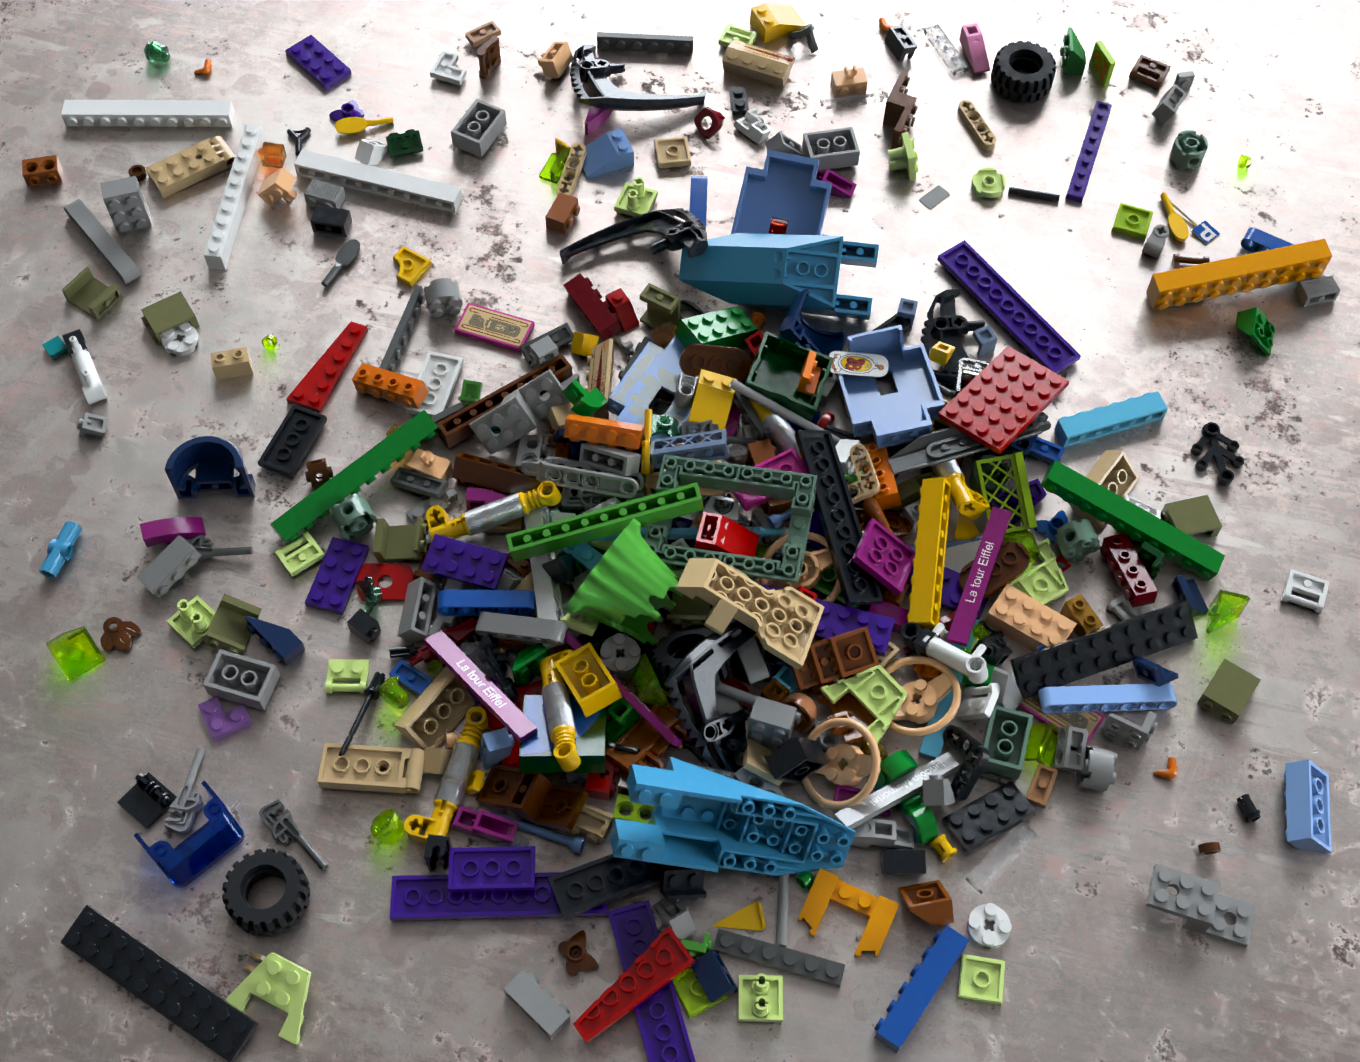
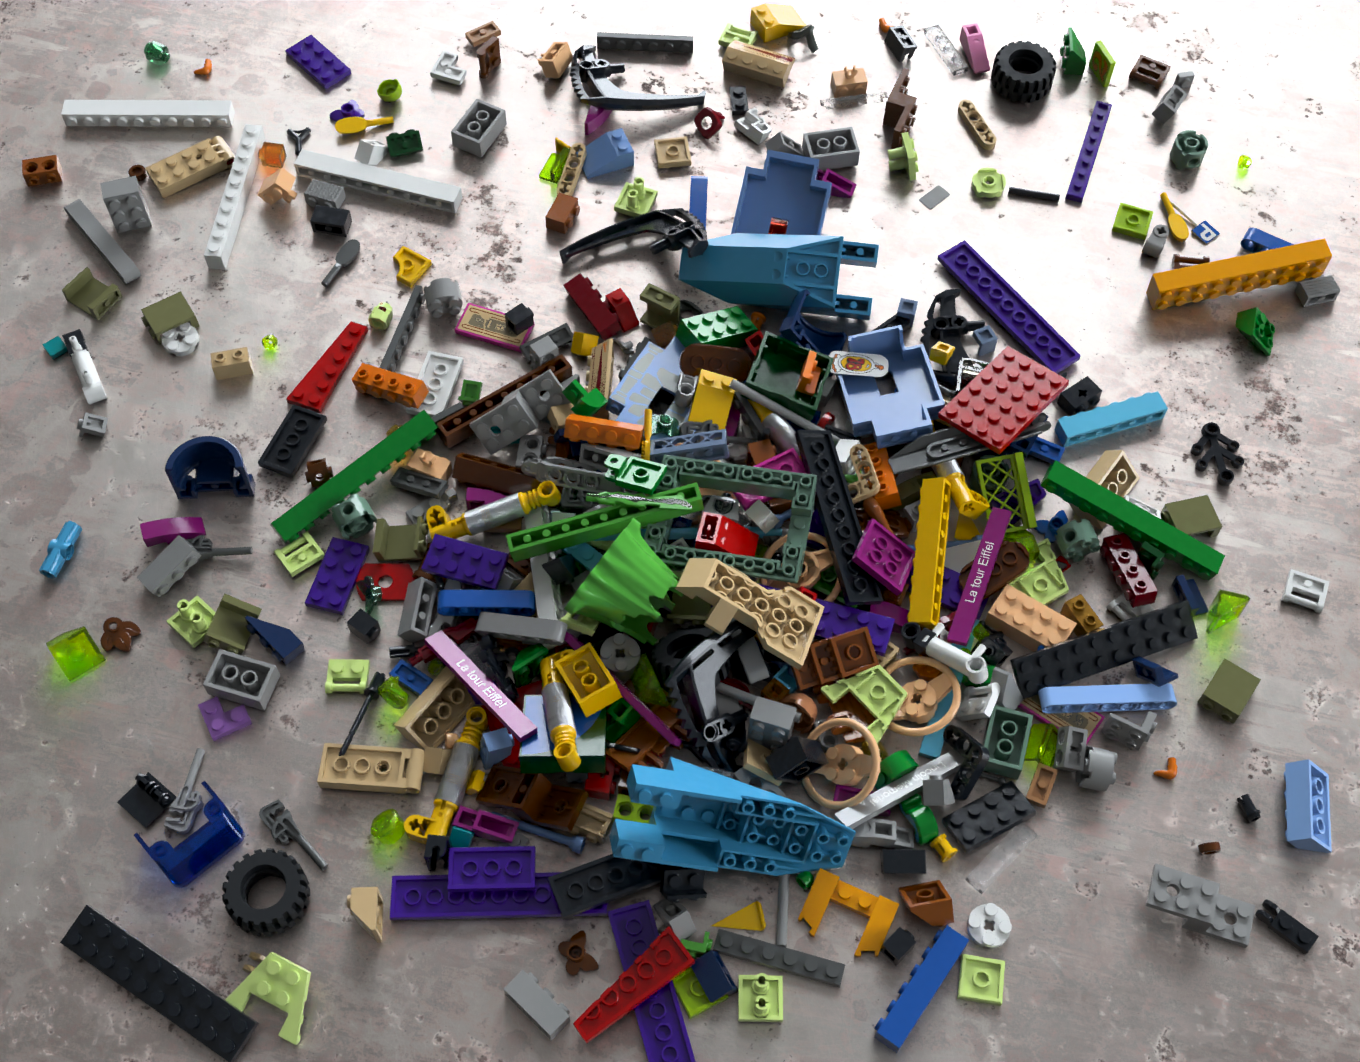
(367, 908): none -> tan slope
(381, 316): none -> yellowish green rock
(390, 90): none -> lime hair
(461, 837): none -> teal tile
(519, 318): none -> black brick
(629, 473): none -> plate
(639, 500): none -> bright green sword
(762, 516): none -> white brick
(898, 945): none -> black brick
(1079, 396): none -> black brick
(1287, 927): none -> black hinge

